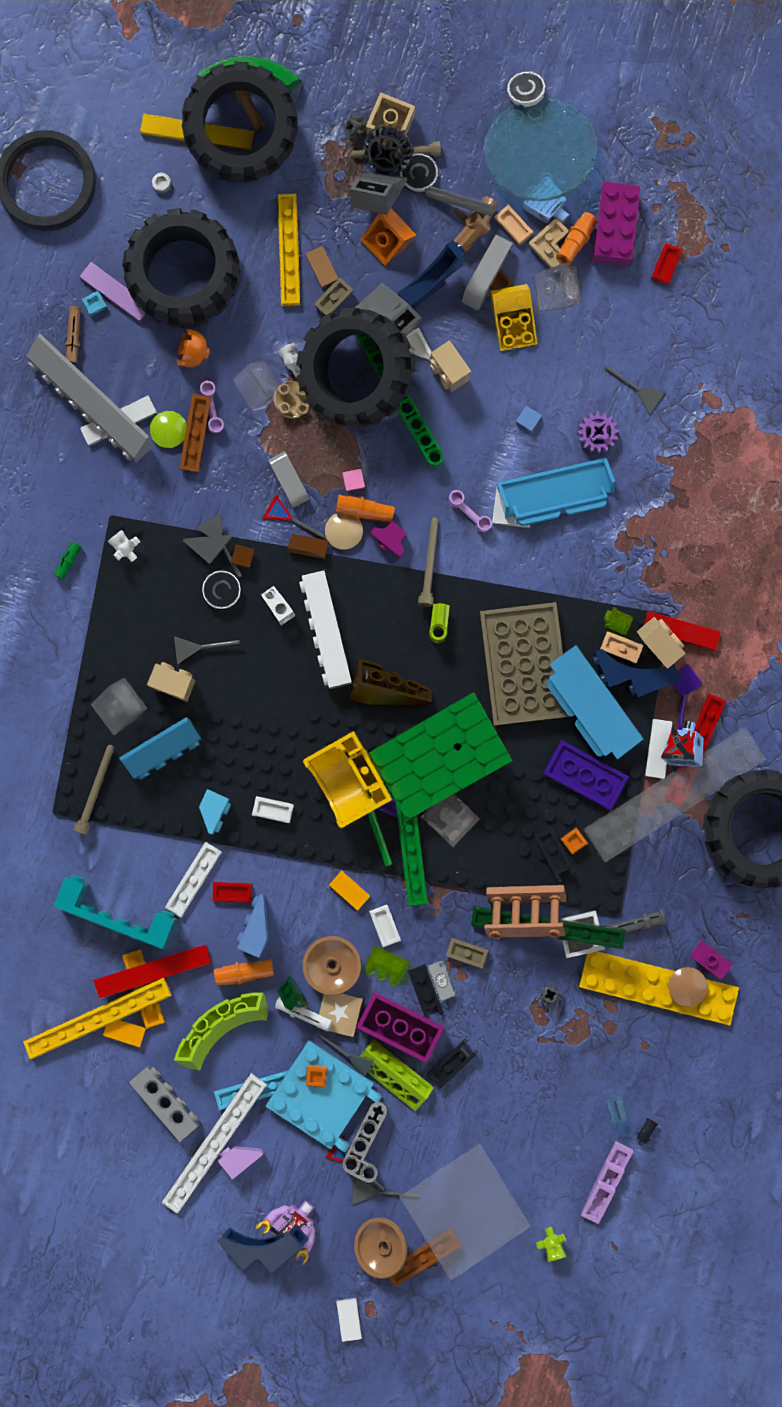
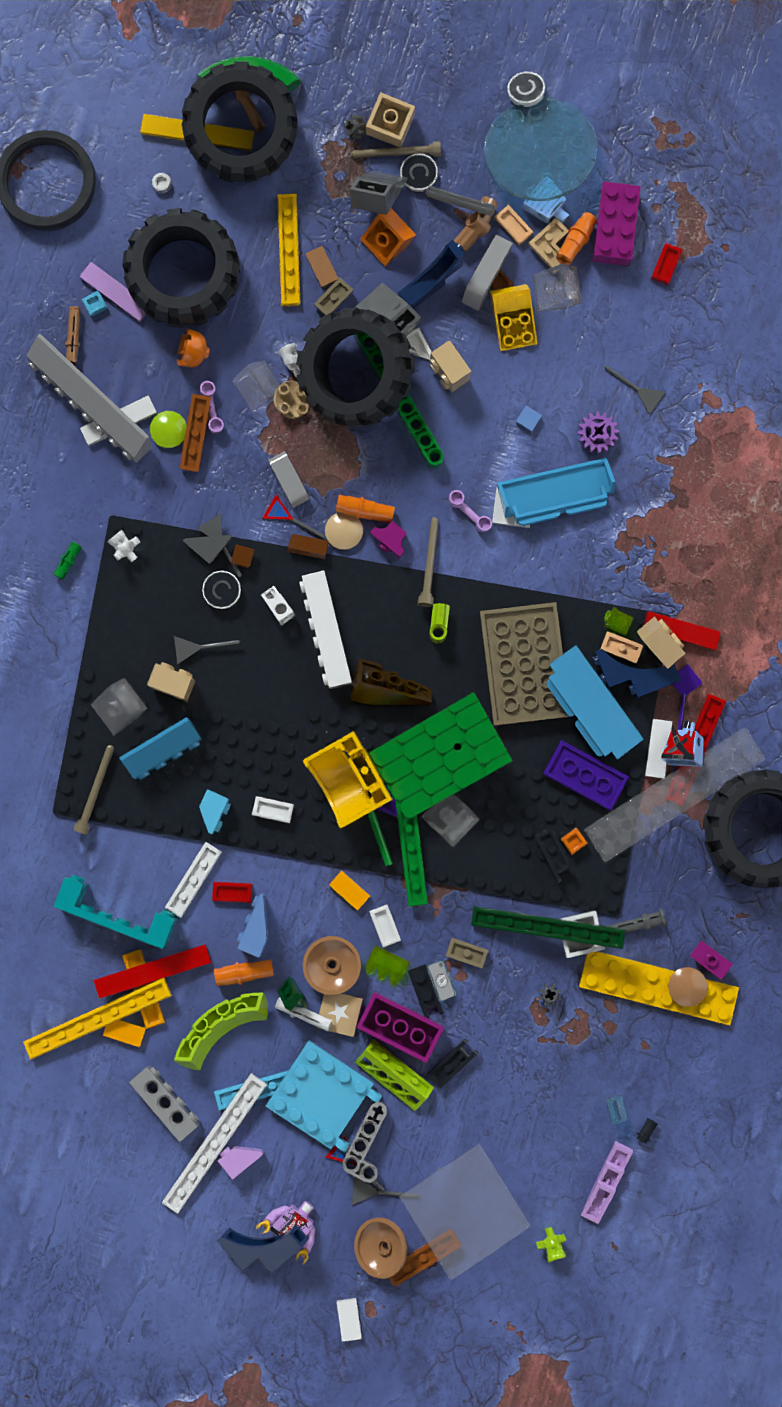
(316, 1076): orange tile -> none
(353, 480): bright pink tile -> none
(361, 1064): dark grey piece -> none
(386, 158): black gear -> none
(525, 894): nougat fence -> none

